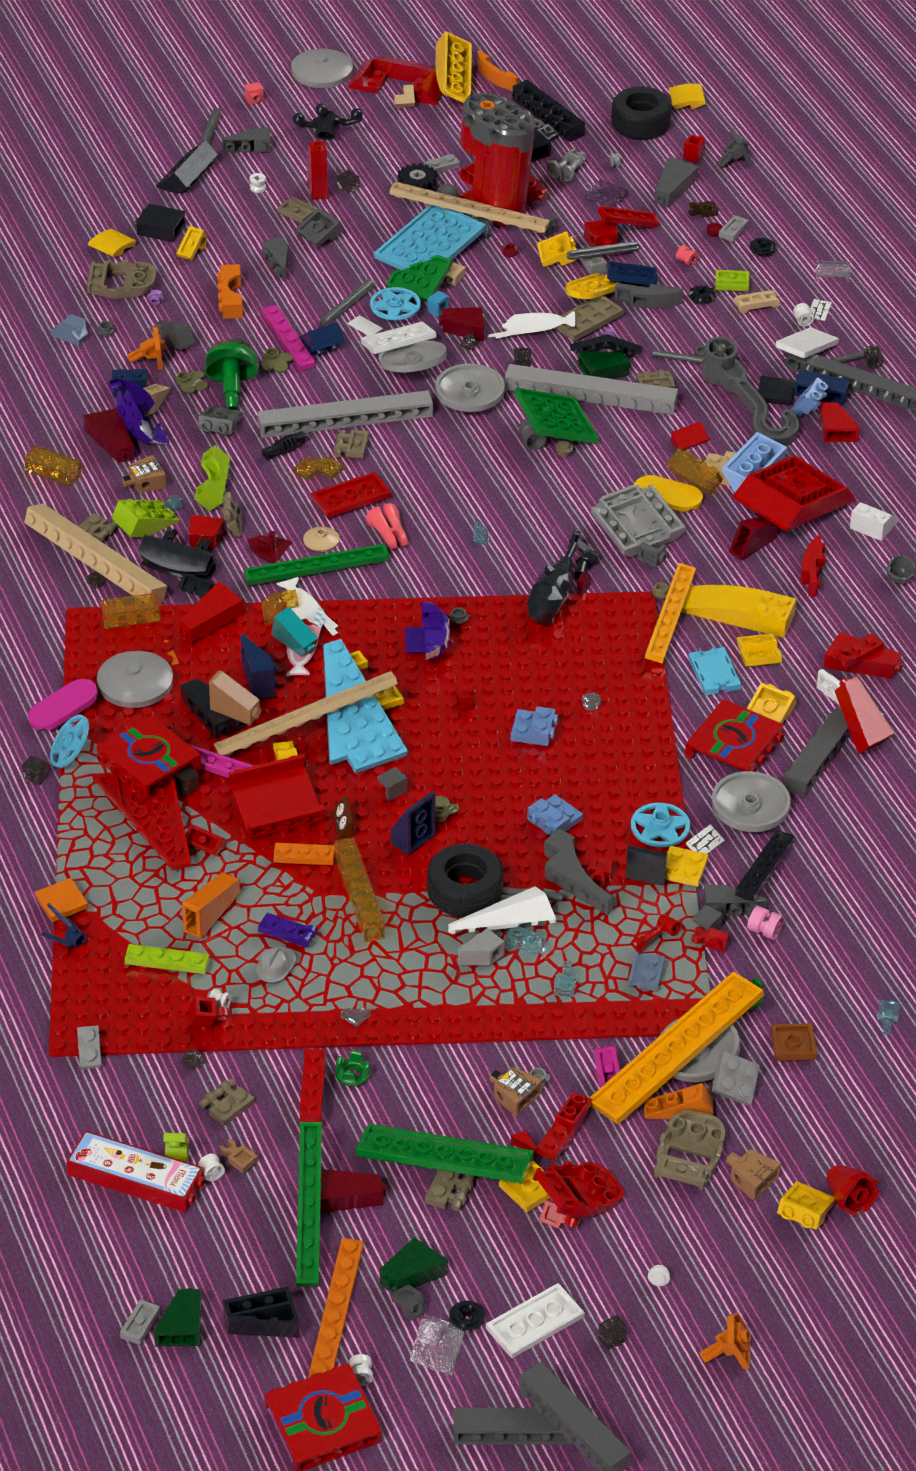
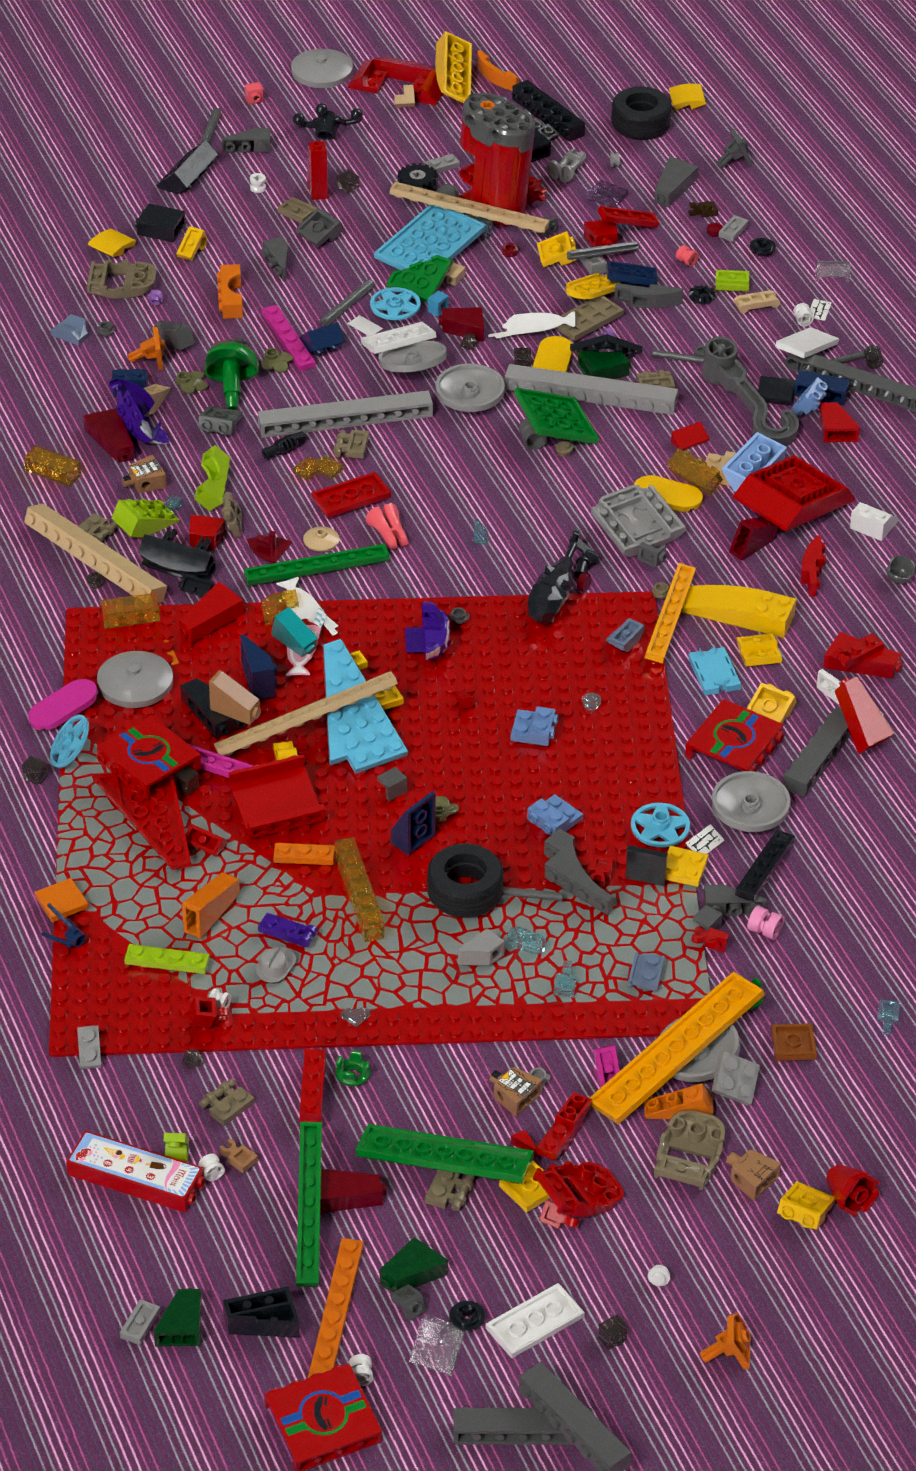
(343, 818): reddish brown slope -> none
(521, 908): white wedge -> none
(553, 354): none -> yellow tile
(626, 635): none -> sand blue slope
(664, 924): red brick -> none
(694, 148): red brick -> none

